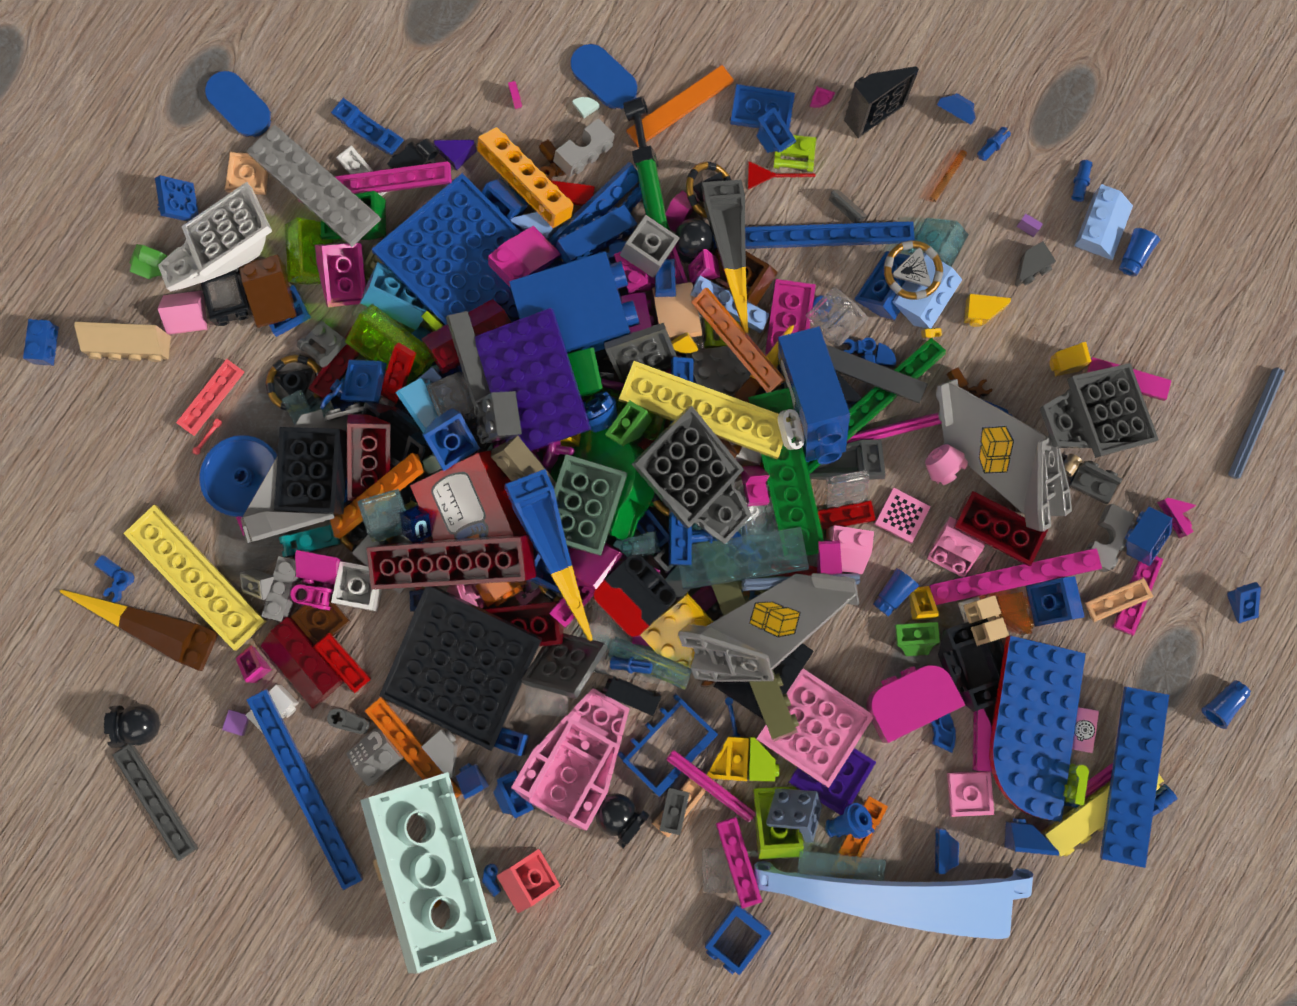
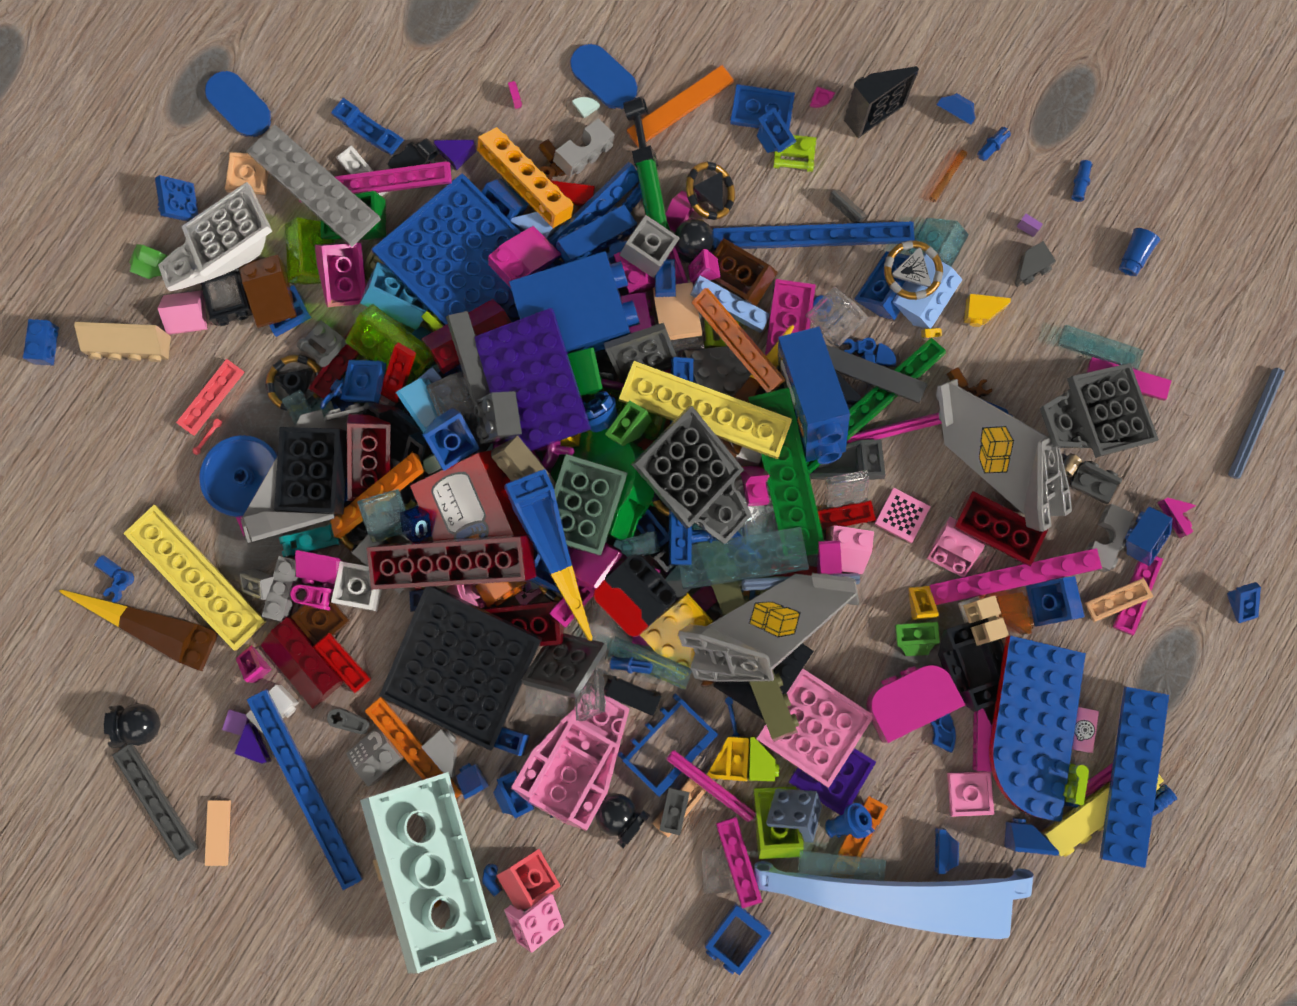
(217, 832): none -> light nougat tile
(252, 745): none -> dark purple slope
(535, 924): none -> bright pink bracket
(591, 698): none -> clear plate
(684, 344): yellow tile -> none
(726, 215): dark grey plate -> none
(758, 175): red piece -> none
(791, 429): white beam -> none
(895, 592): blue plant -> none
(945, 463): bright pink cone -> none
(1070, 359): yellow slope -> none
(1100, 347): none -> clear light blue plate
(1104, 222): light blue slope -> none
(1226, 704): blue plant -> none

